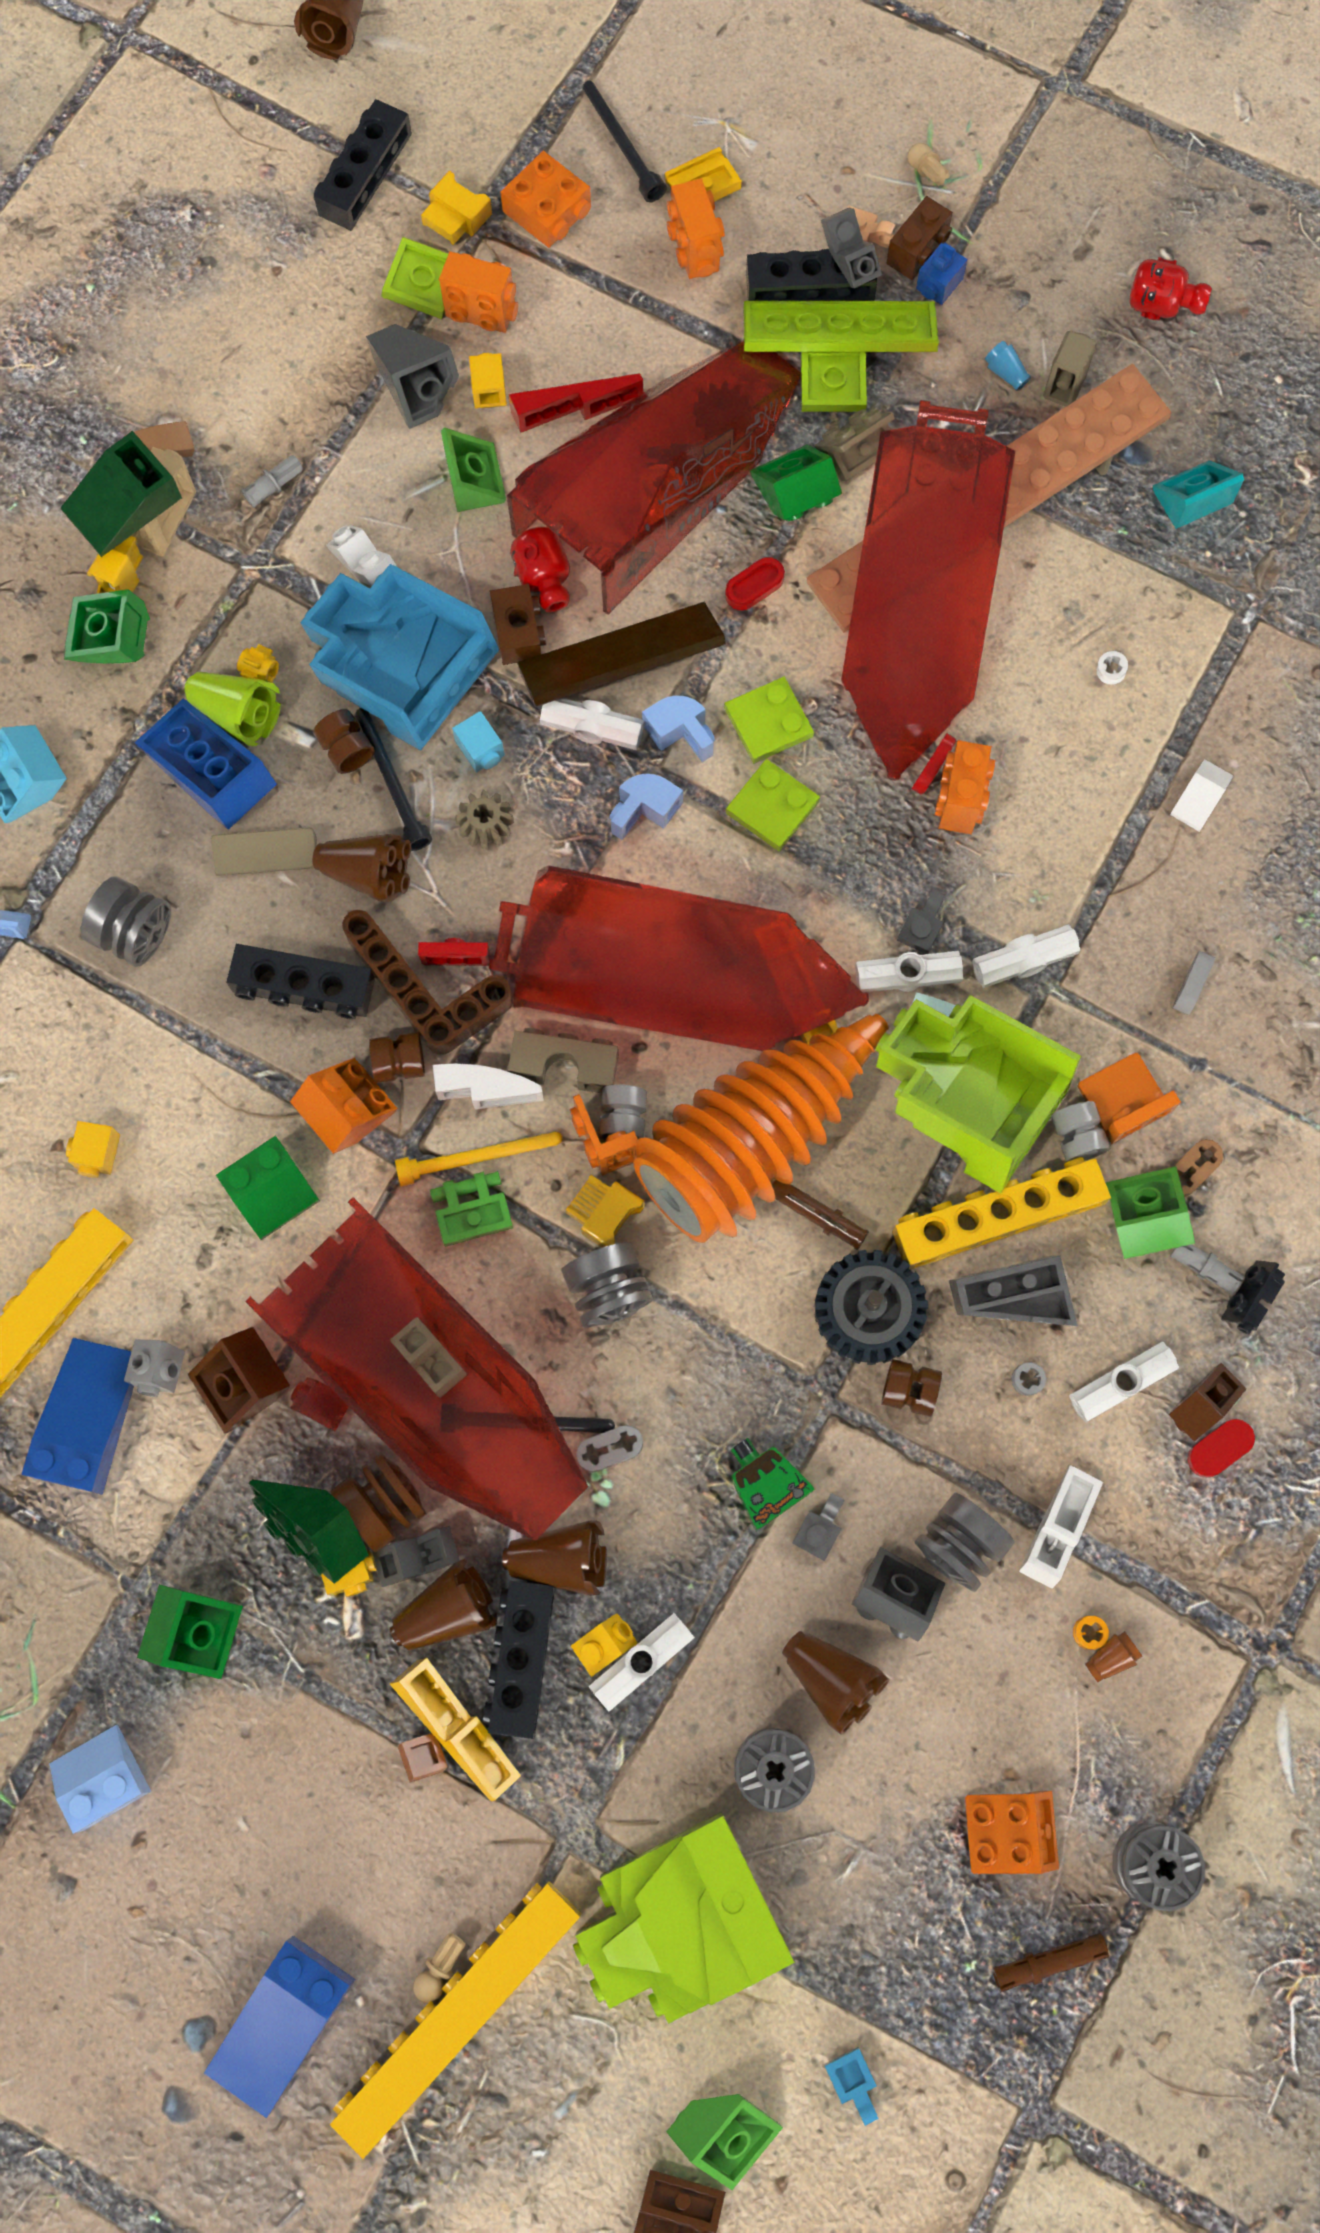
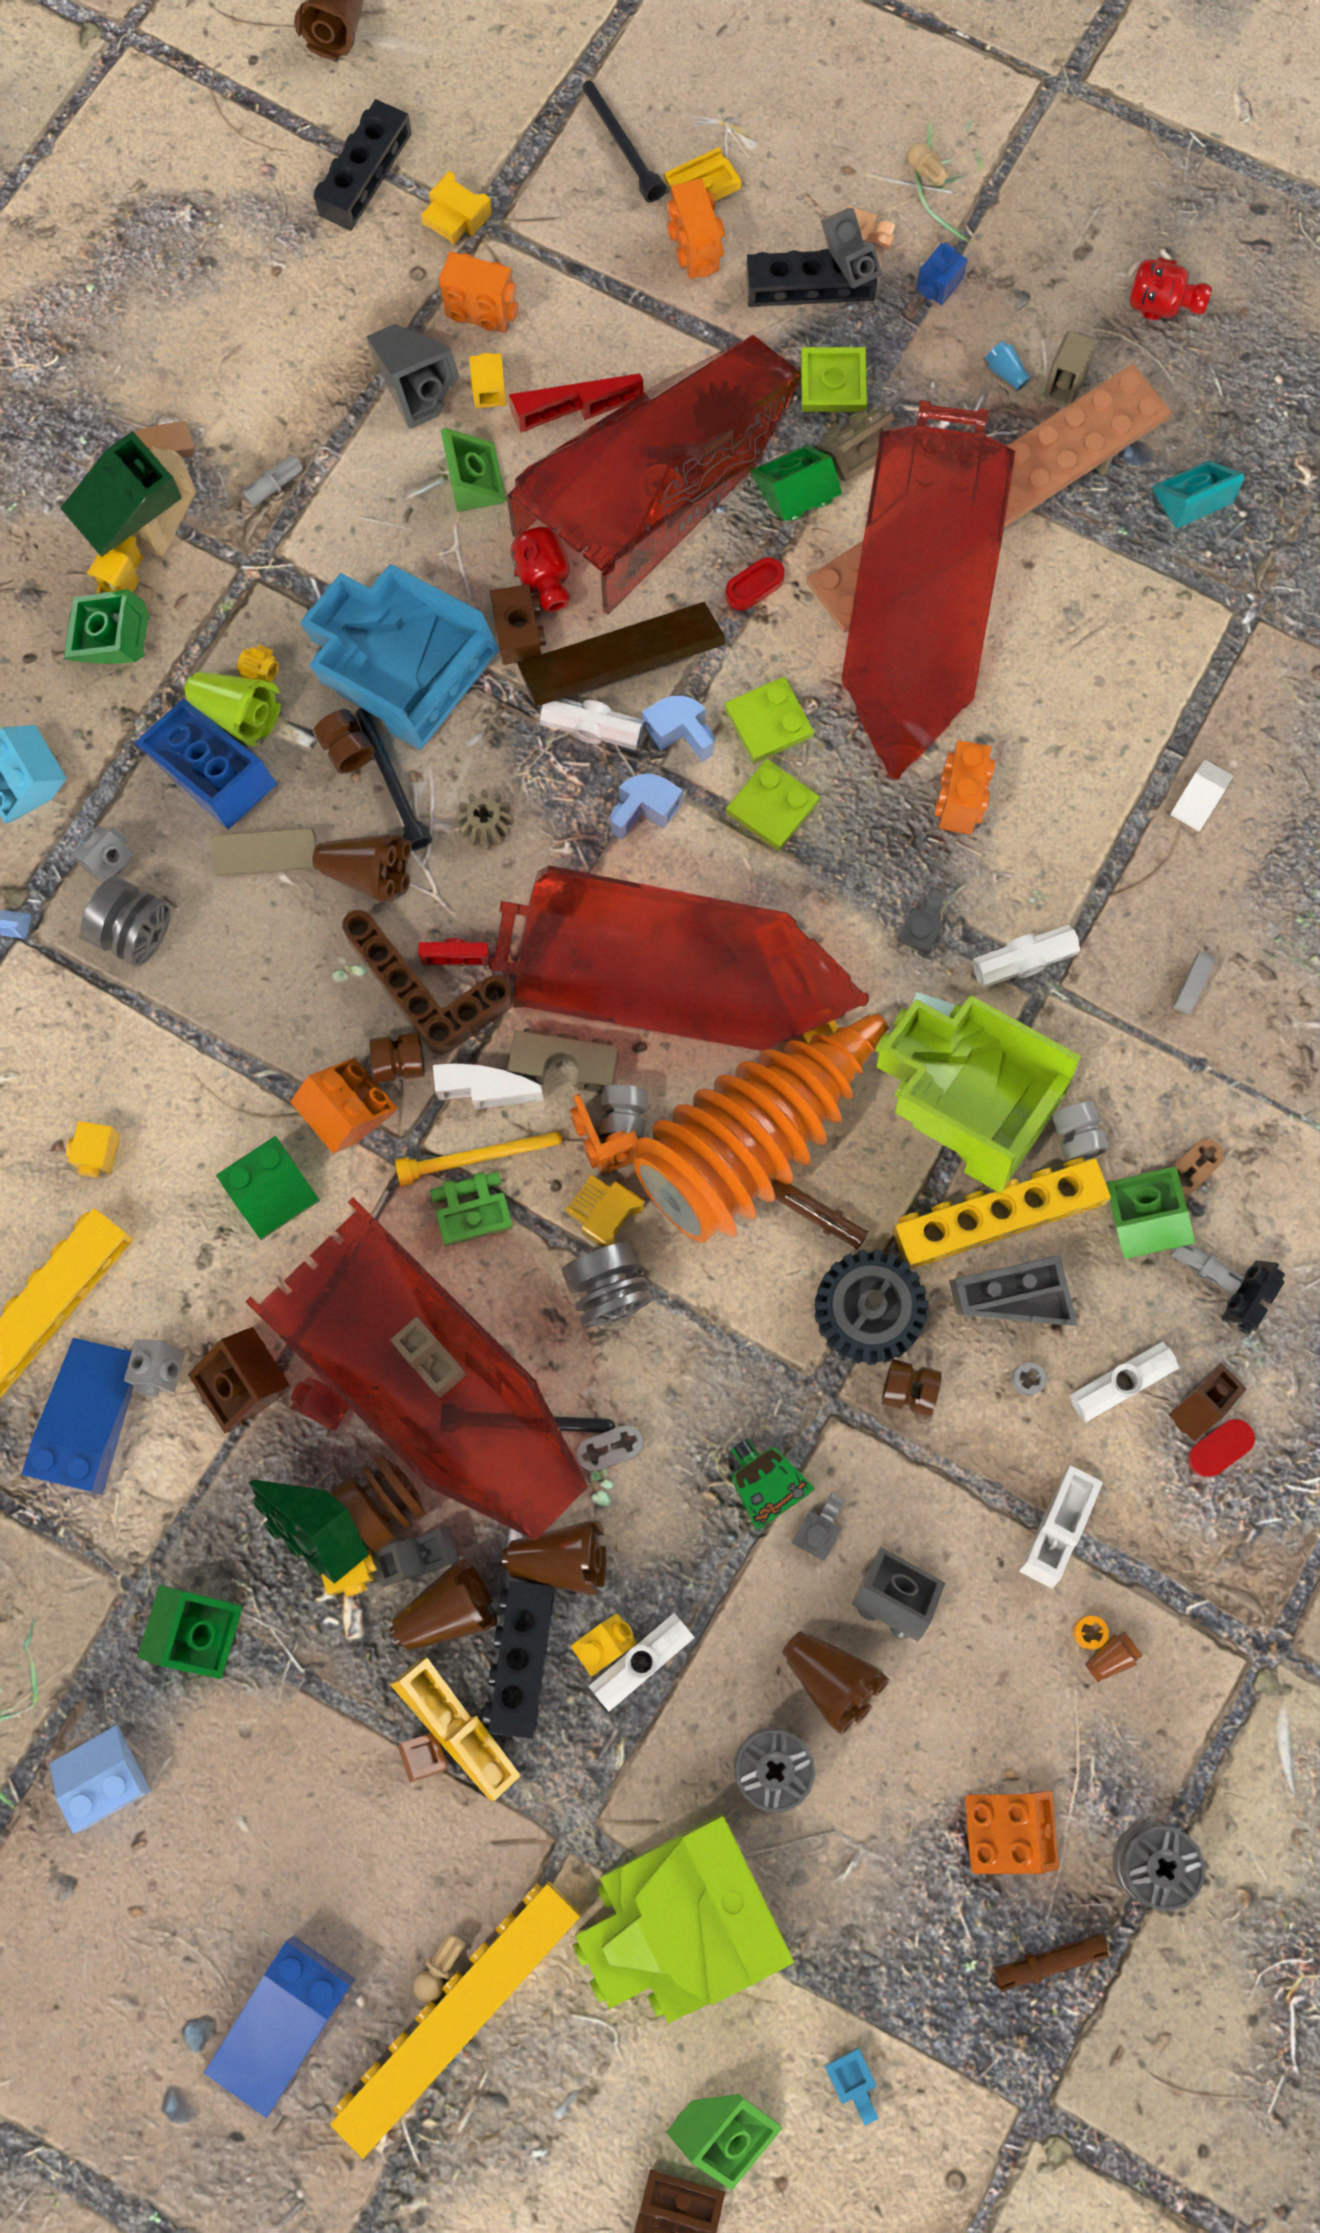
(103, 853): none -> light grey brick
(252, 962): black brick -> none
(358, 554): white slope -> none
(415, 278): lime plate -> none
(478, 742): medium azure brick -> none
(546, 199): orange brick -> none
(840, 326): lime tile -> none
(919, 237): reddish brown brick -> none
(930, 969): white piece -> none
(934, 764): red tile -> none
(964, 1542): flat silver wheel -> none
(1108, 657): white bush -> none
(1127, 1097): orange bracket -> none

